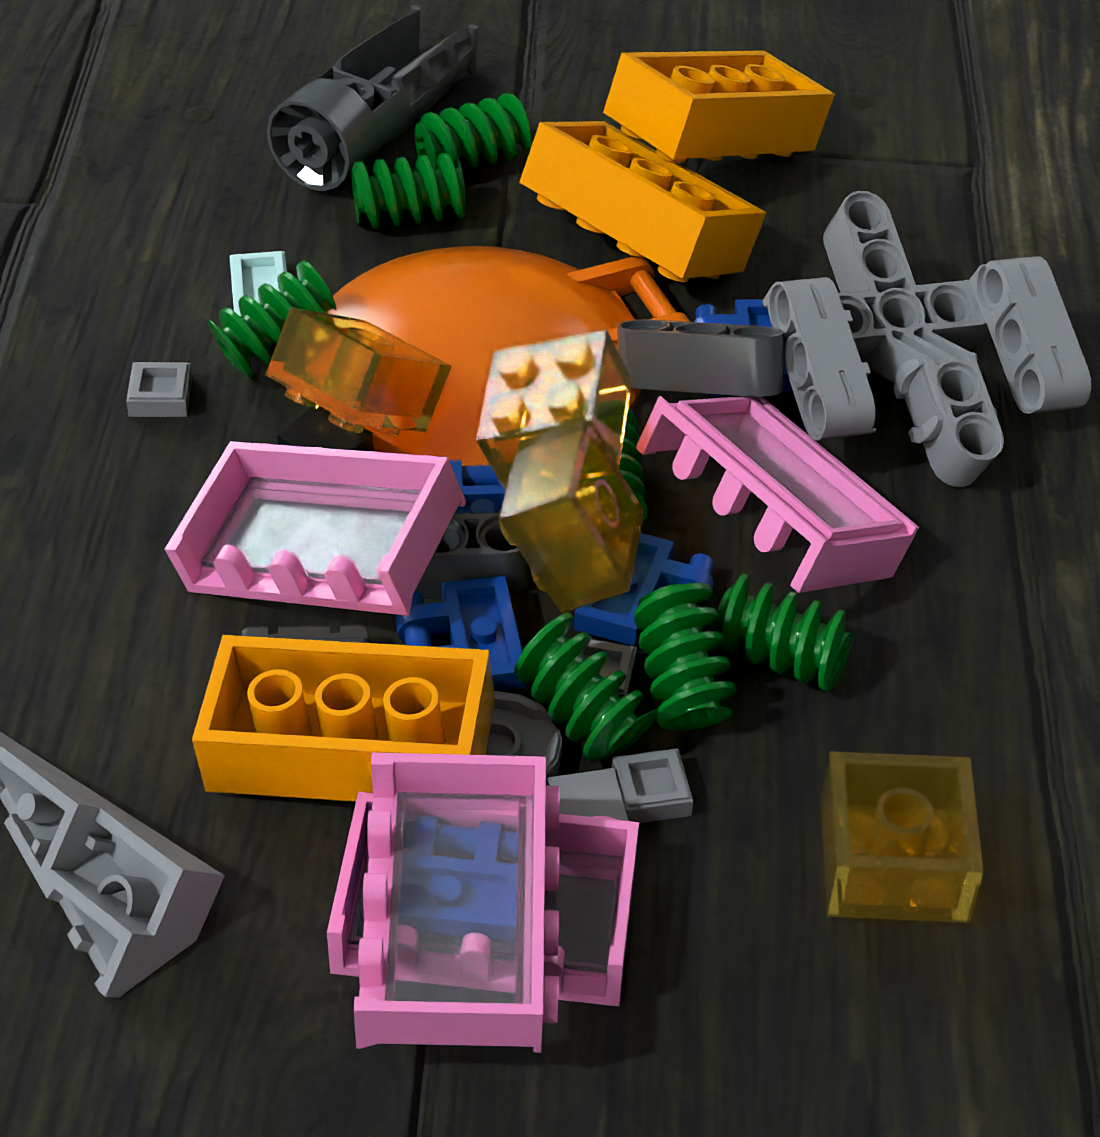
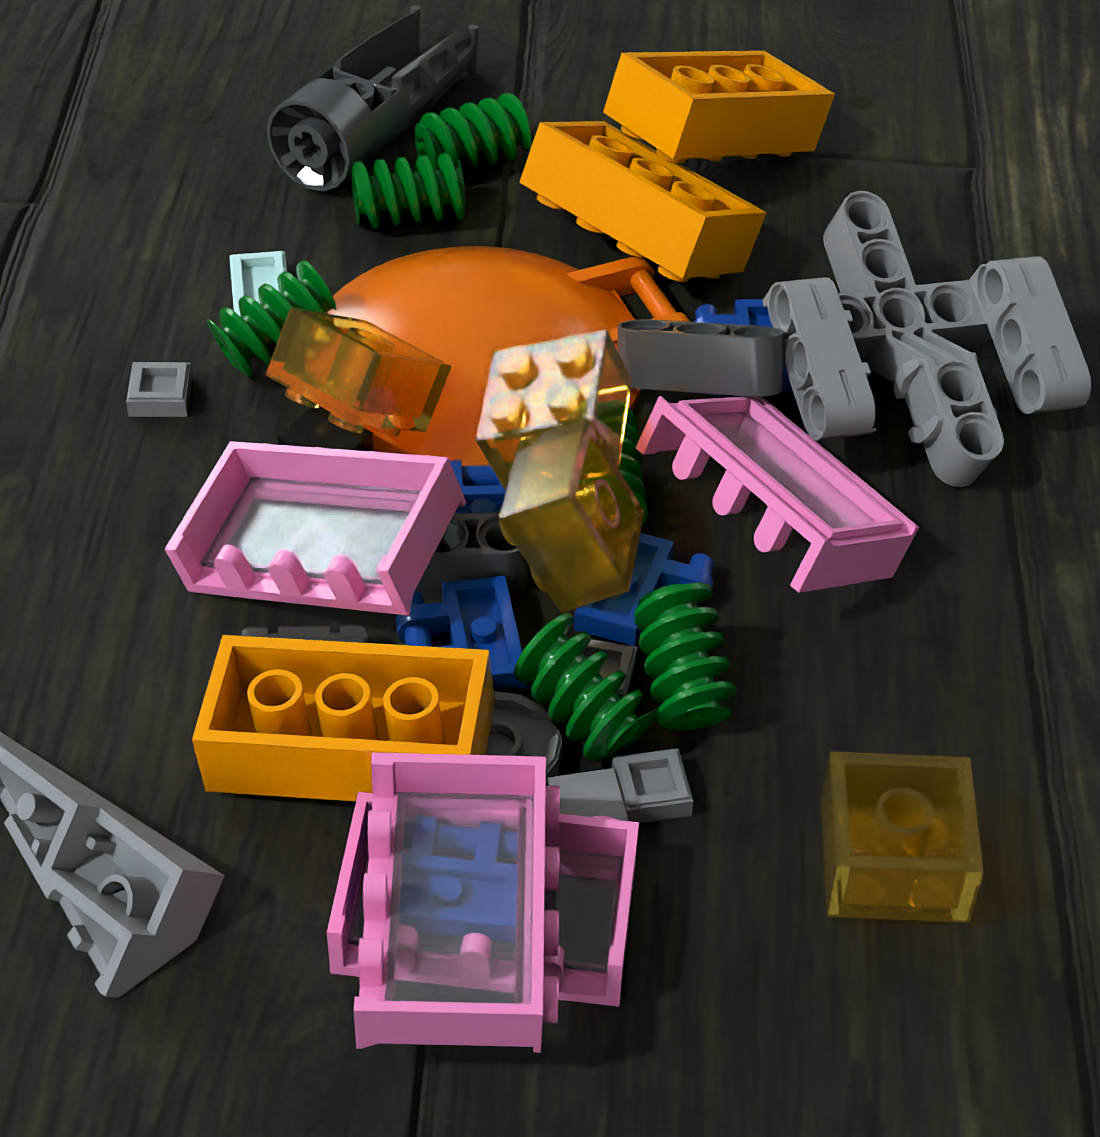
(784, 633): green piece -> none

